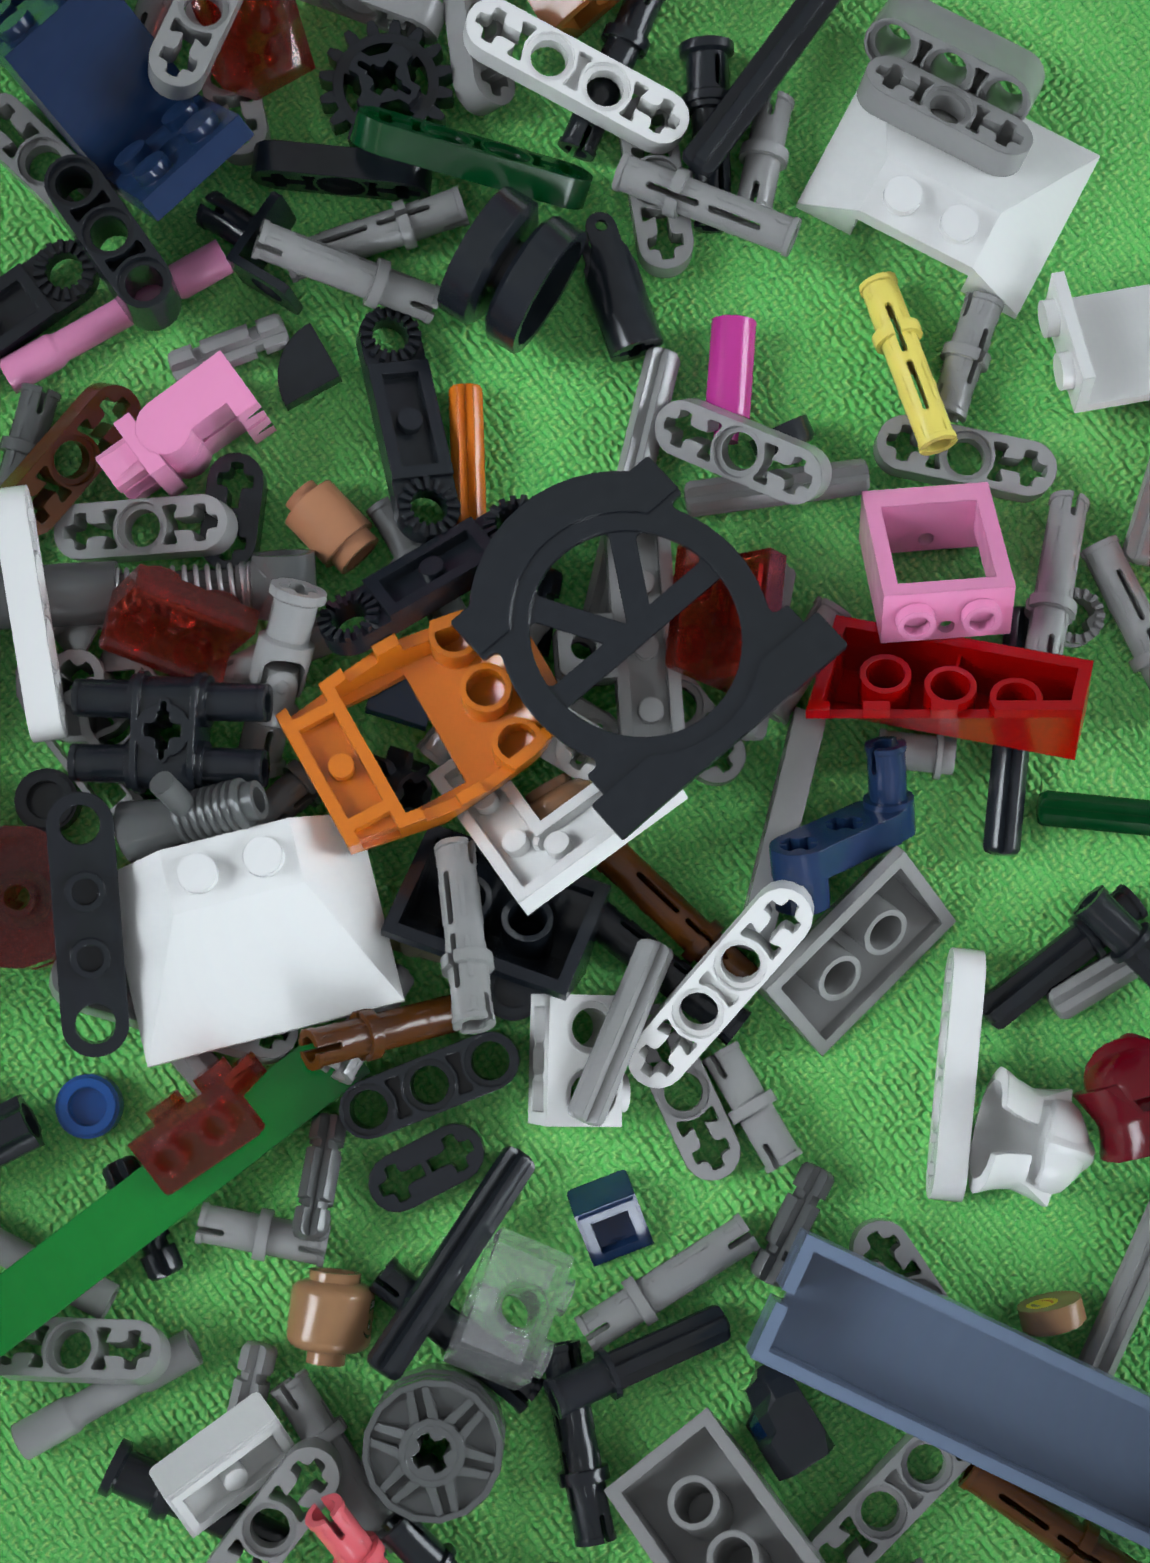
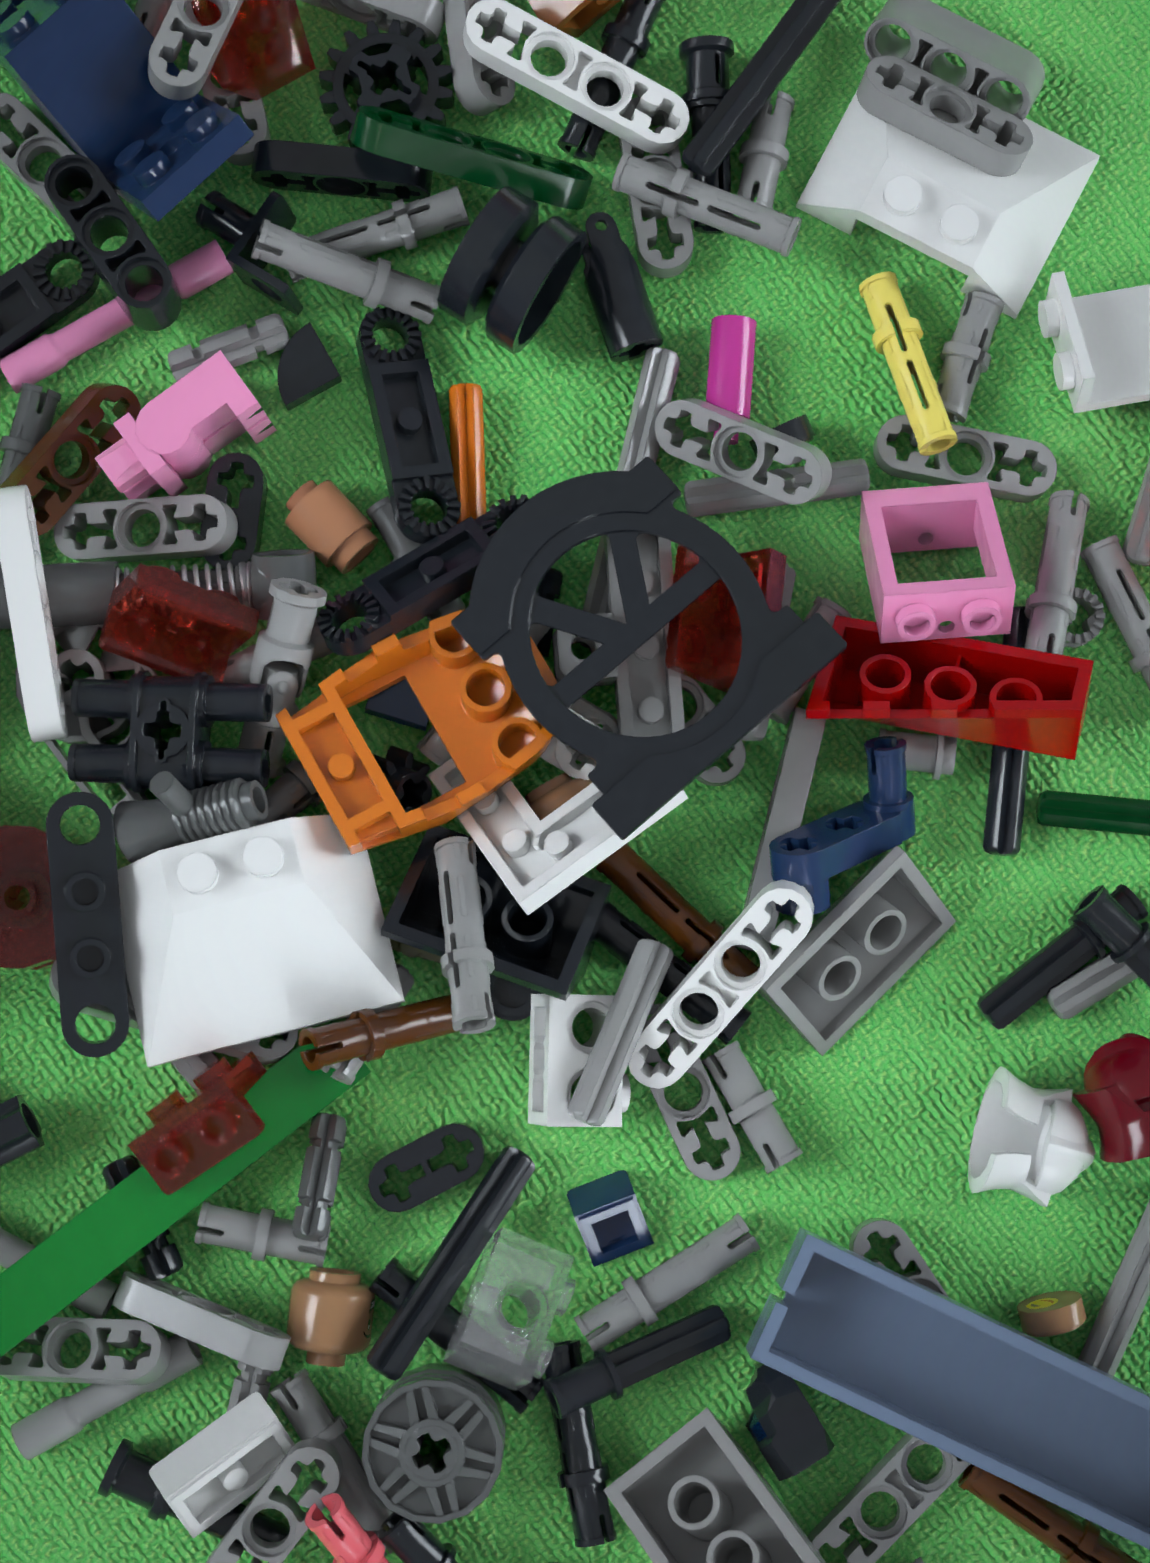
(39, 792): black tile -> none
(89, 1106): blue tile -> none
(202, 1321): none -> light grey beam
(398, 1087): black beam -> none
(795, 1212): dark grey axle -> none
(956, 1074): white beam -> none

